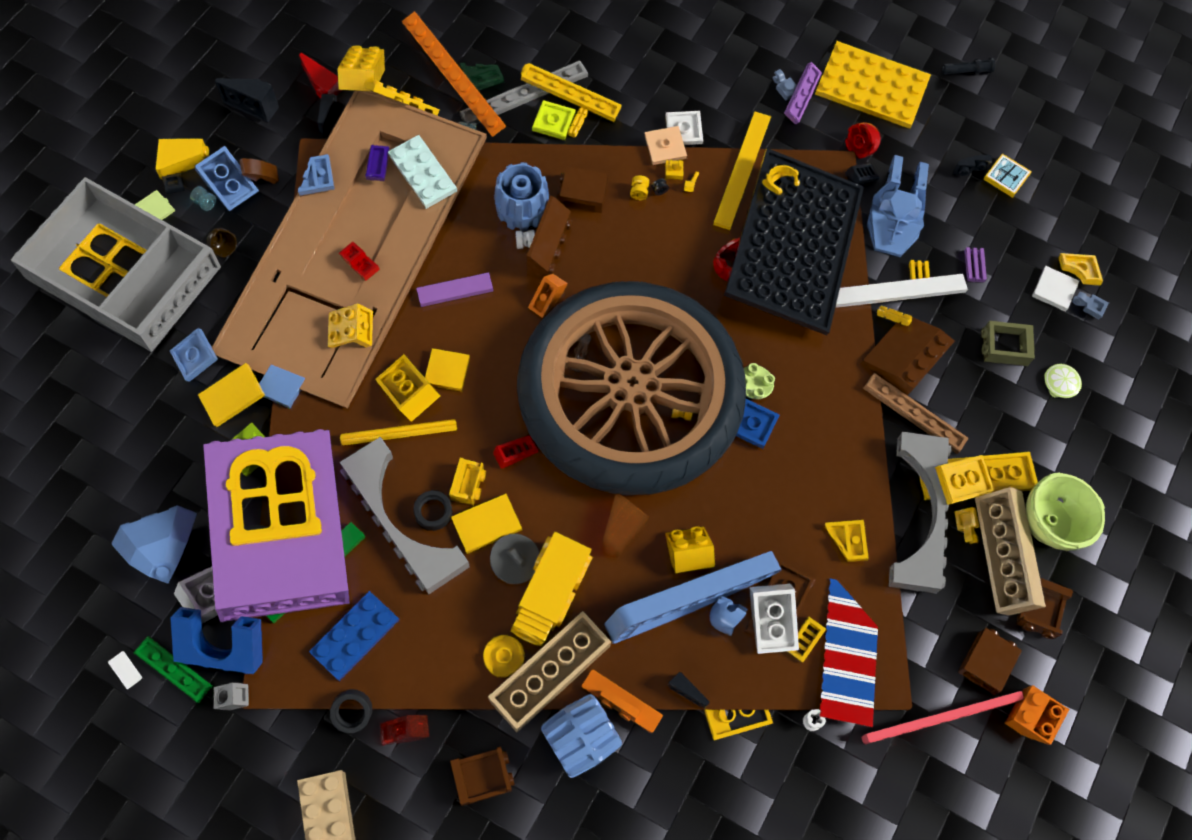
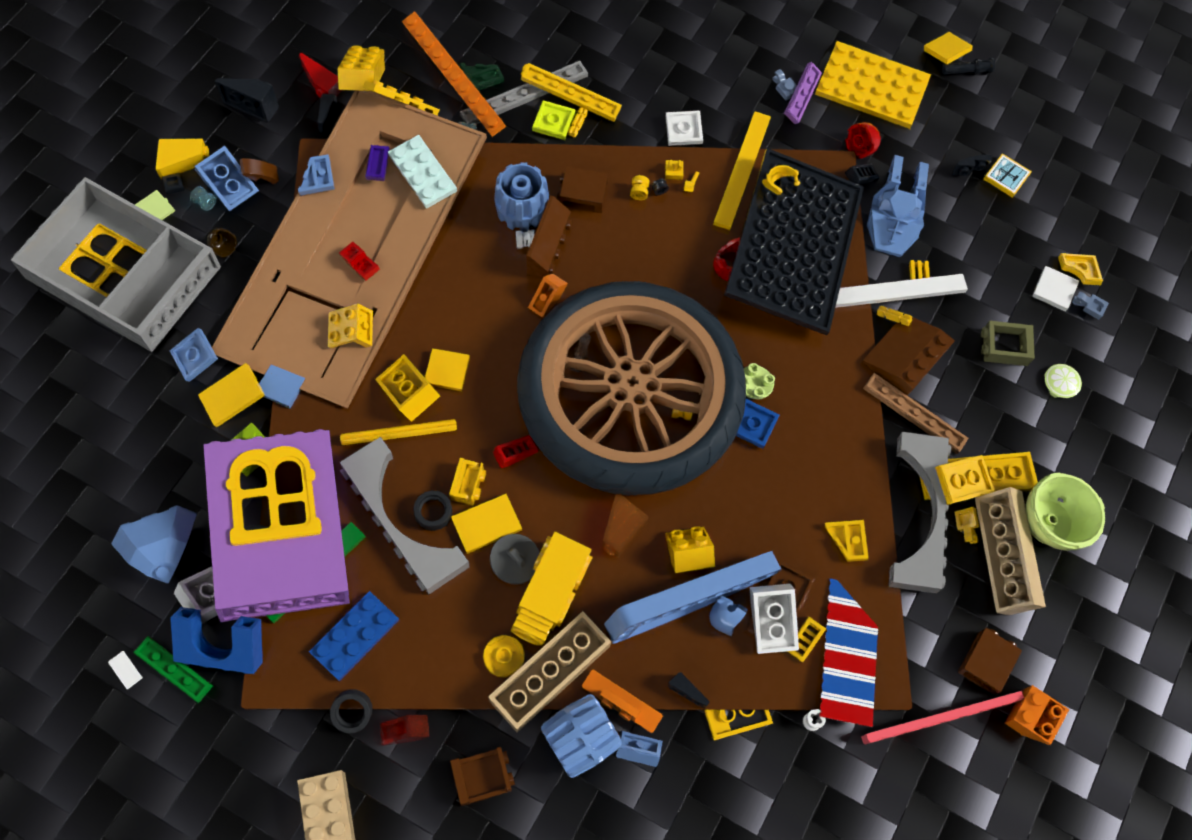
(231, 696): light grey brick -> none
(454, 289): medium lavender tile -> none
(639, 749): none -> medium blue slope
(665, 145): light nougat plate -> none
(948, 48): none -> yellow tile
(976, 254): medium lavender tile -> none
(1047, 619): reddish brown panel -> none

